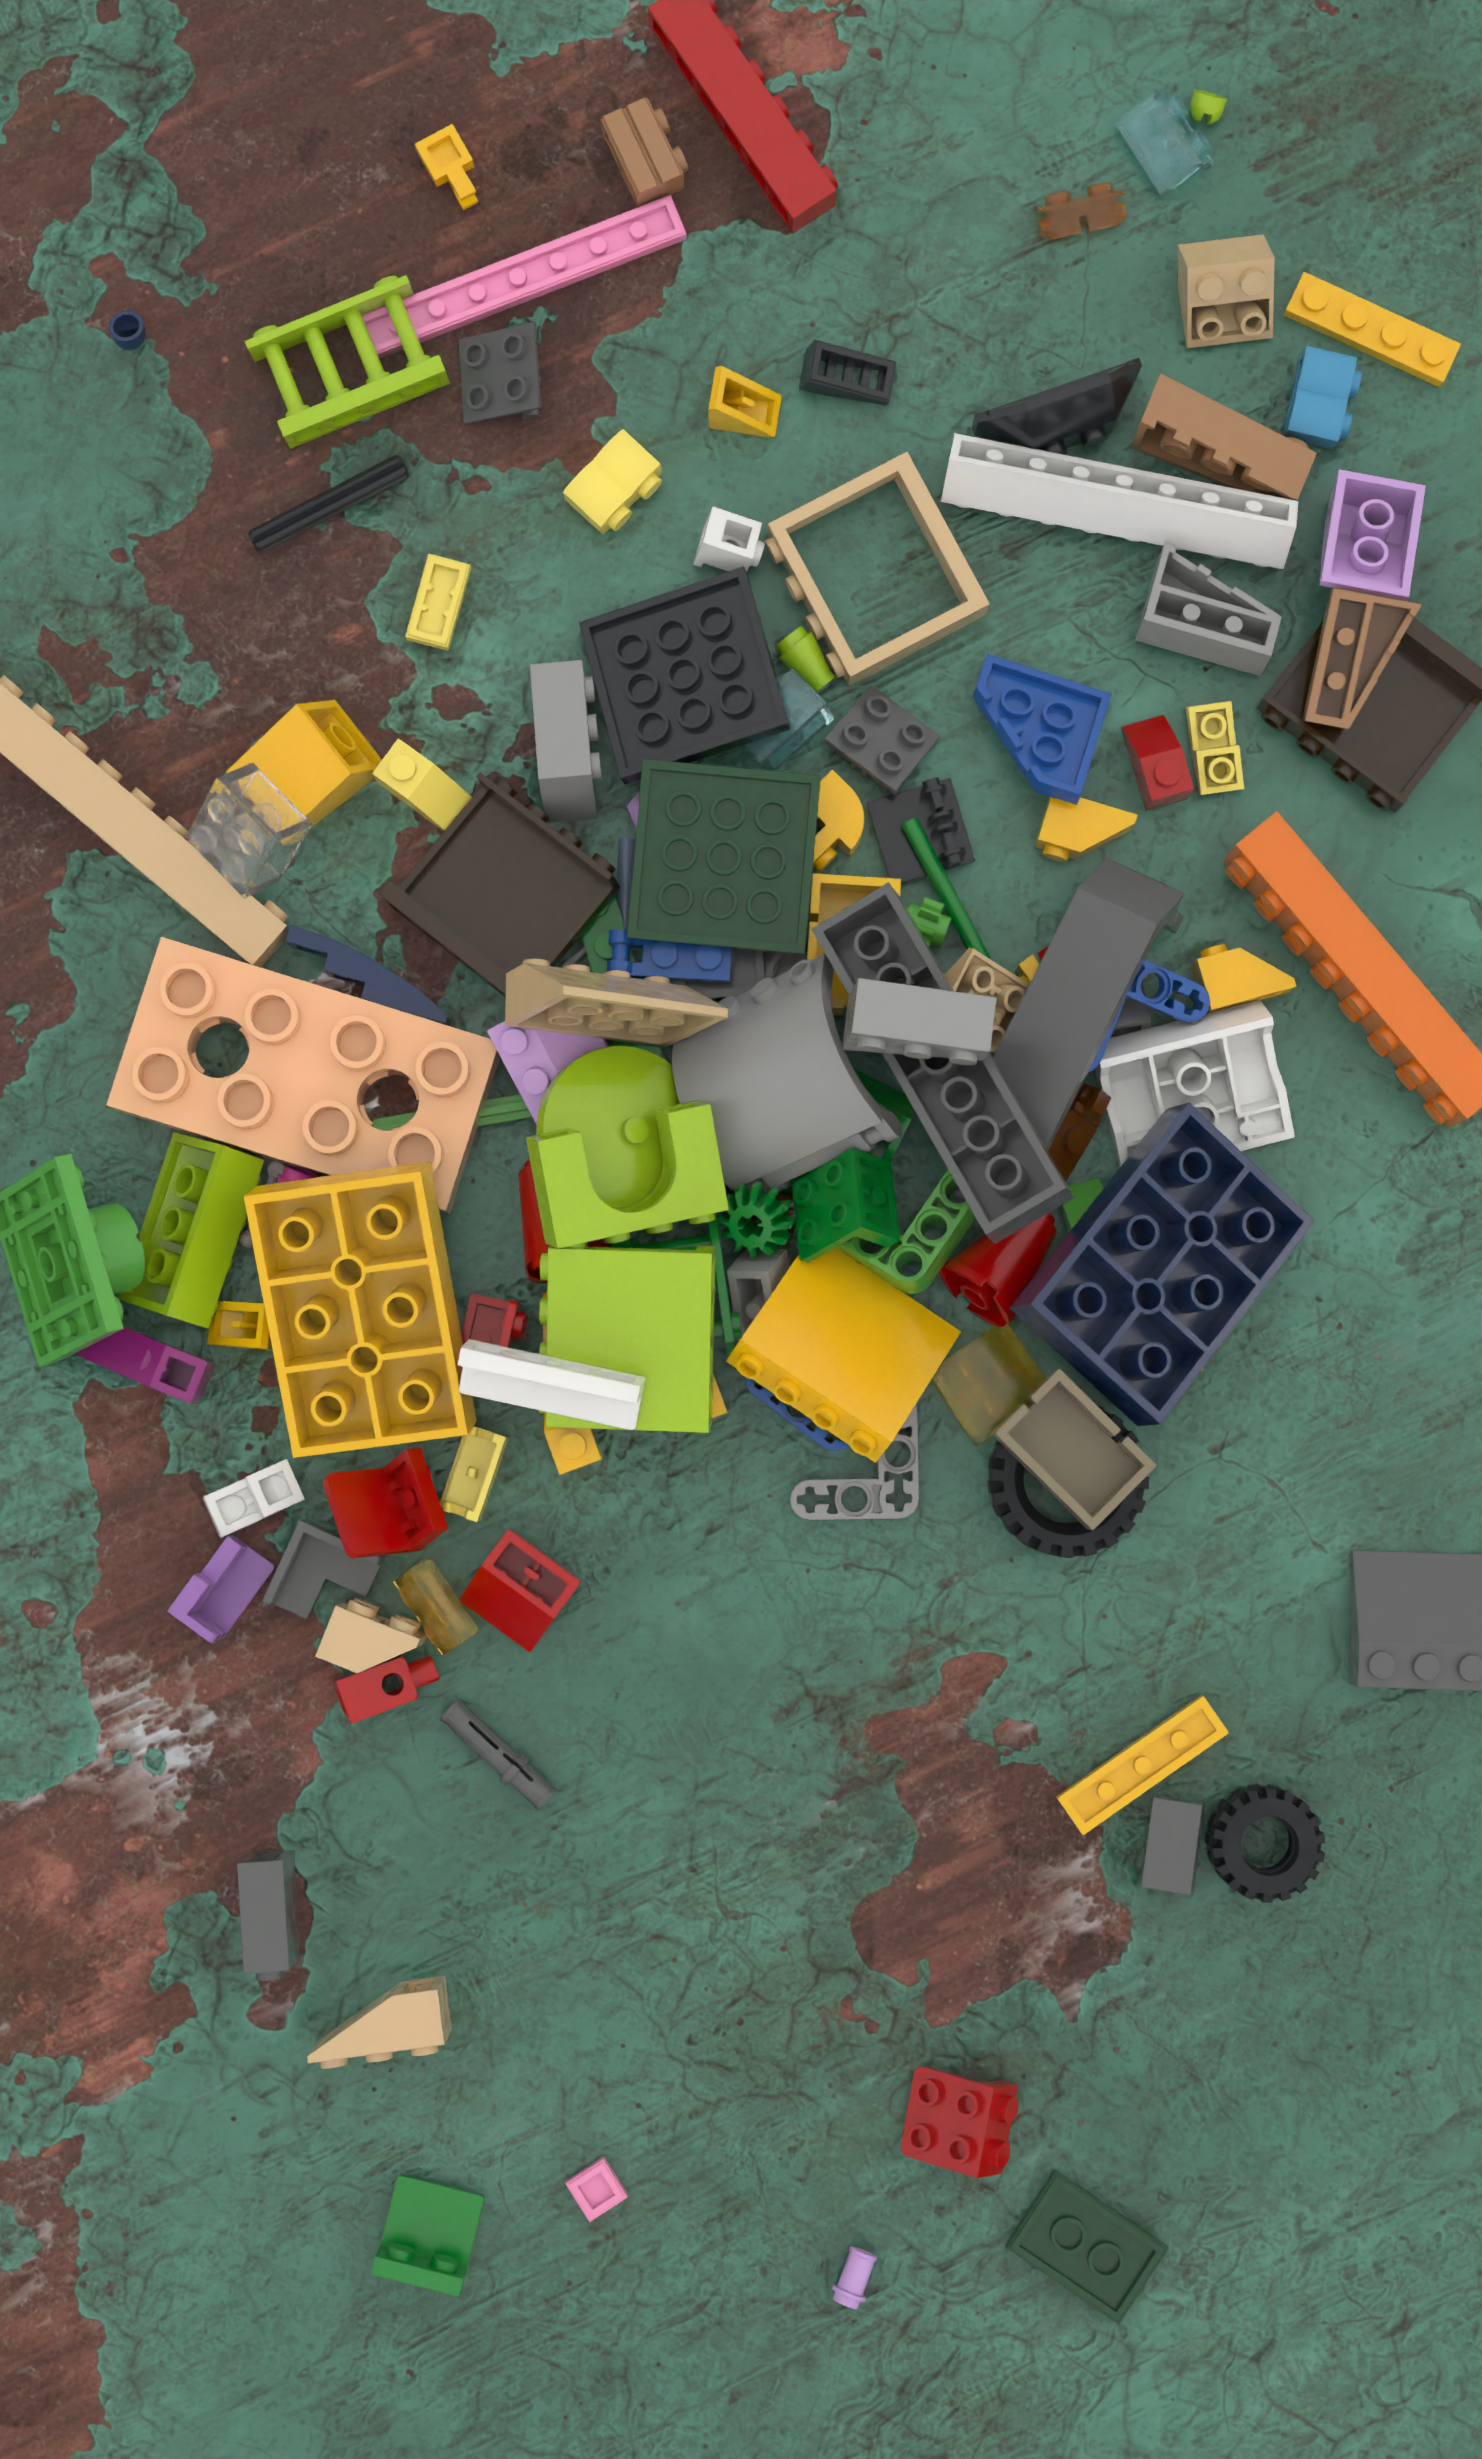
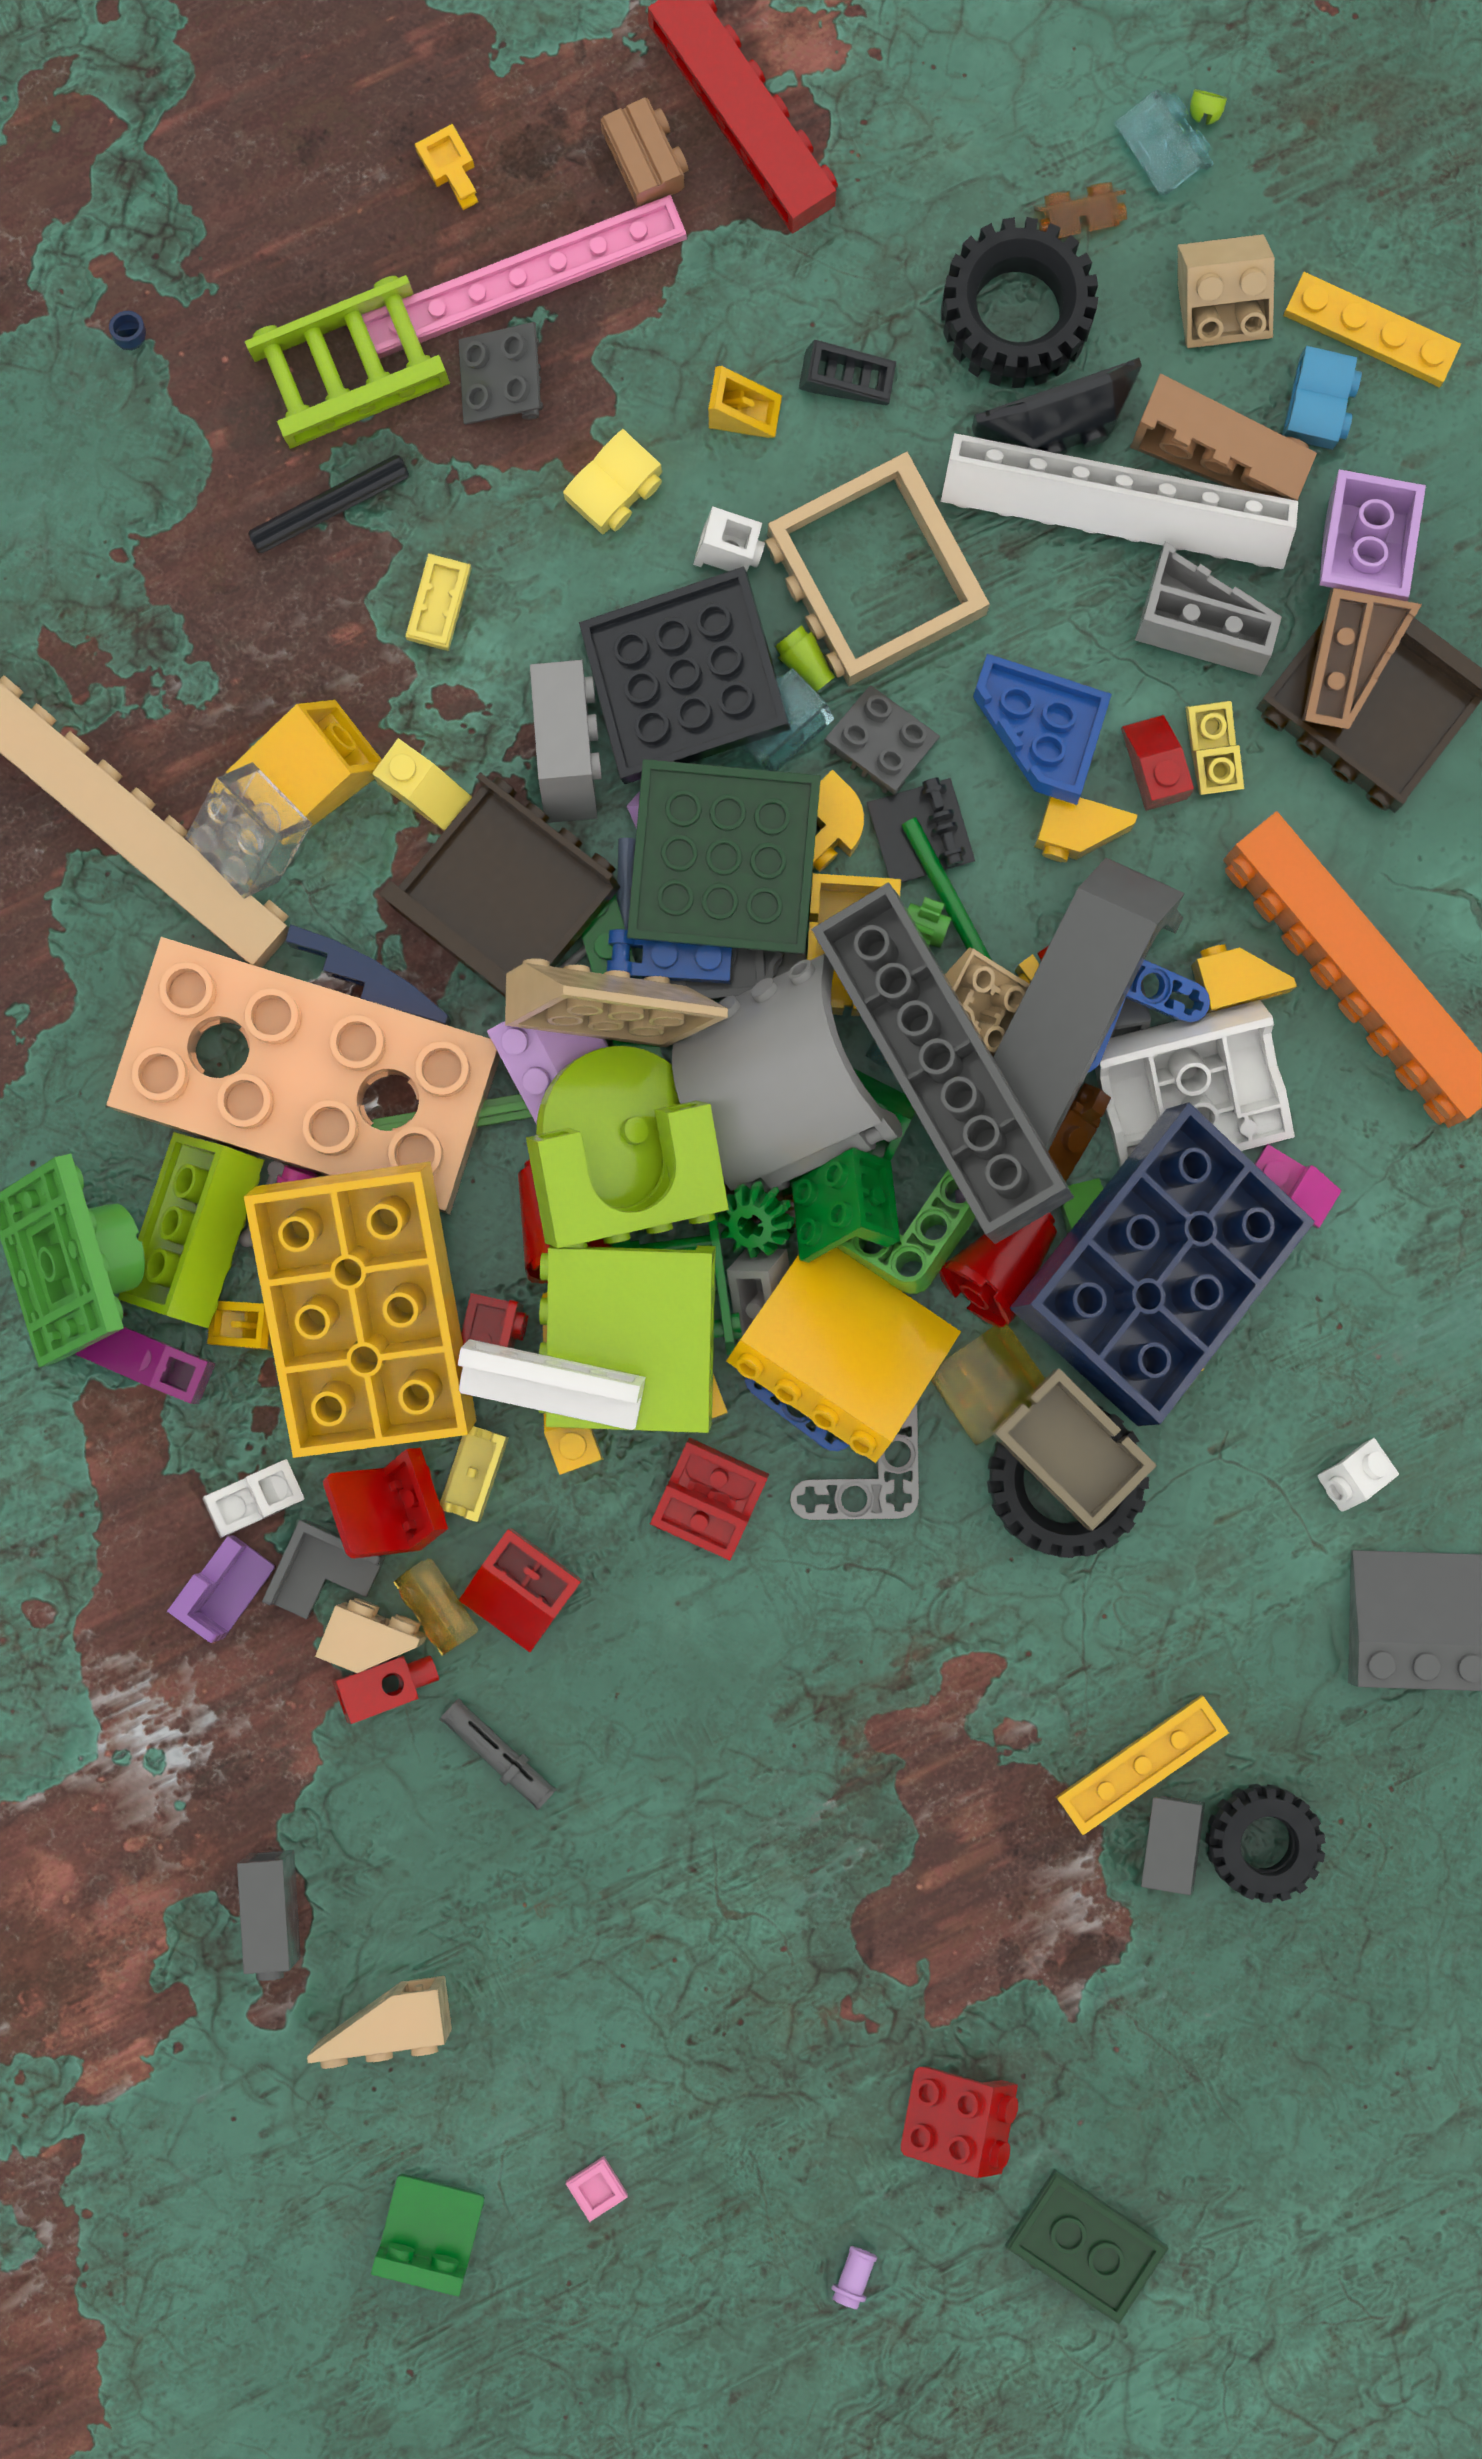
(709, 1499): none -> red slope
(918, 1022): light grey wedge -> none
(1030, 253): none -> black tyre
(1303, 1184): none -> dark pink slope
(1358, 1475): none -> white bracket

